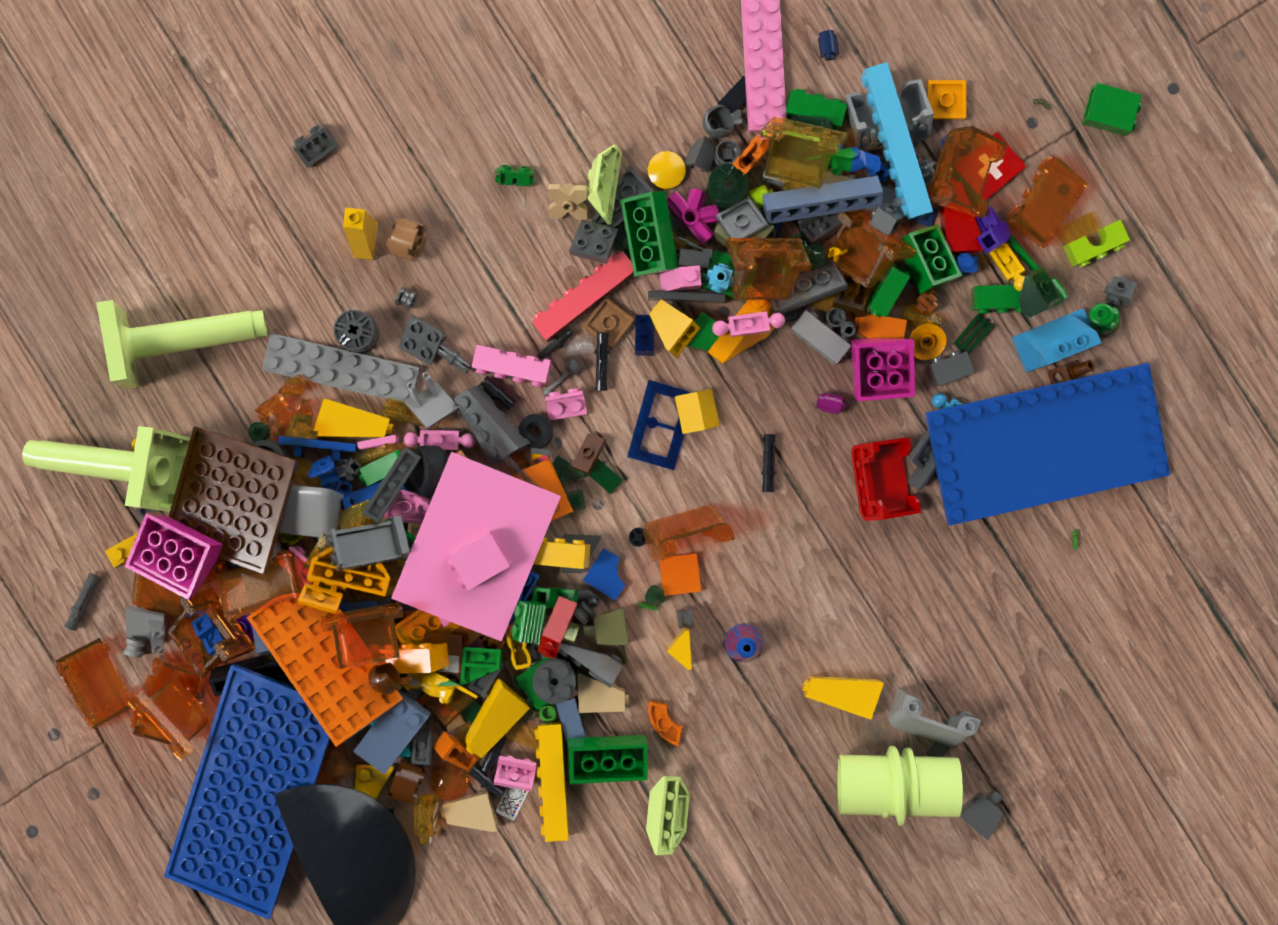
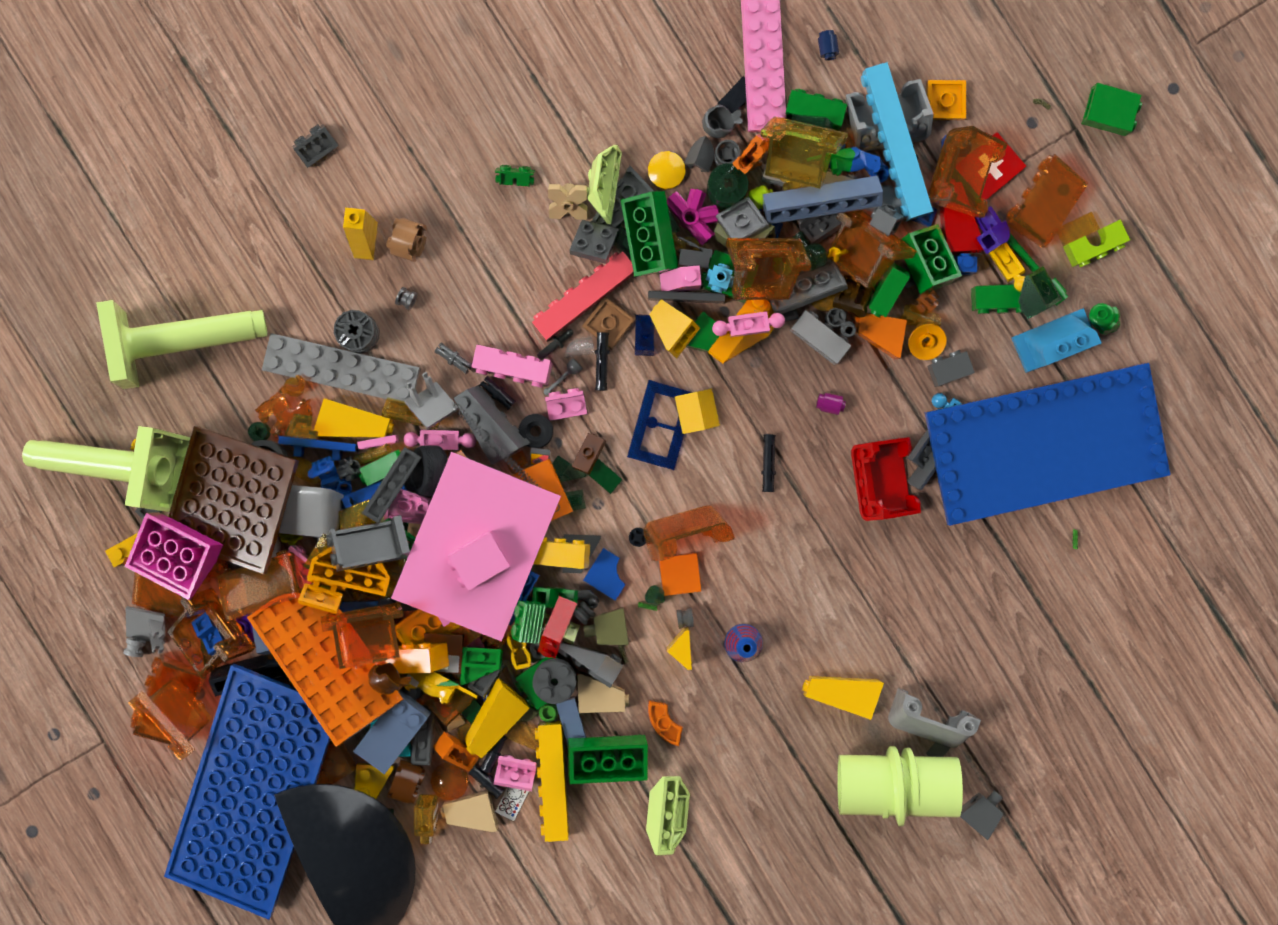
(72, 622): dark grey pin -> none
(94, 683): clear orange windscreen -> none
(421, 340): dark grey hinge -> none
(883, 368): dark pink slope -> none
(927, 169): light grey gear -> none
(983, 322): dark green tile -> none
(1071, 370): reddish brown bracket -> none
(1119, 291): dark grey brick -> none

